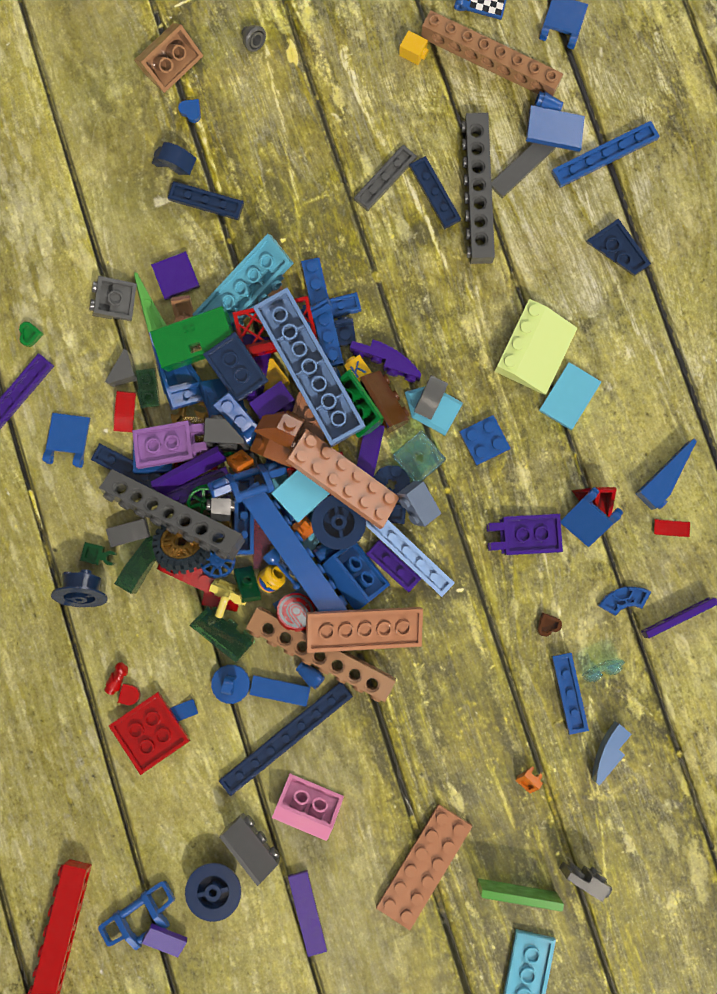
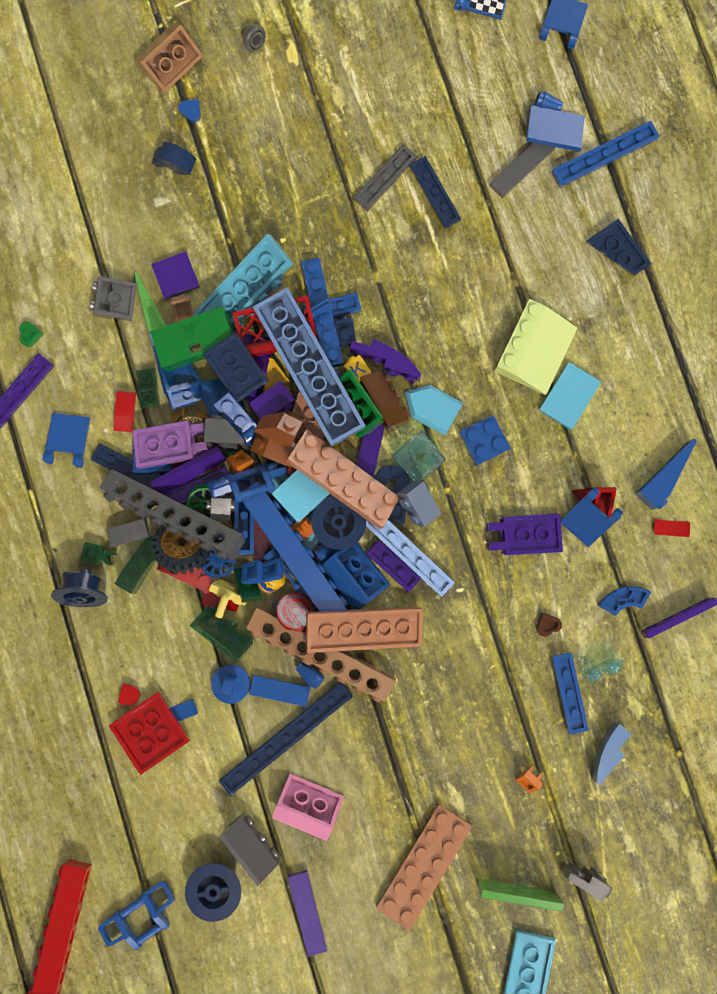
(116, 678): red arm -> none
(123, 370): dark grey slope -> none
(164, 940): tile -> none
(205, 200): dark blue tile -> none
(262, 572): none -> blue slope
(413, 48): yellow brick -> none
(431, 397): dark grey slope -> none
(478, 124): dark grey brick -> none
(490, 54): medium nougat brick -> none

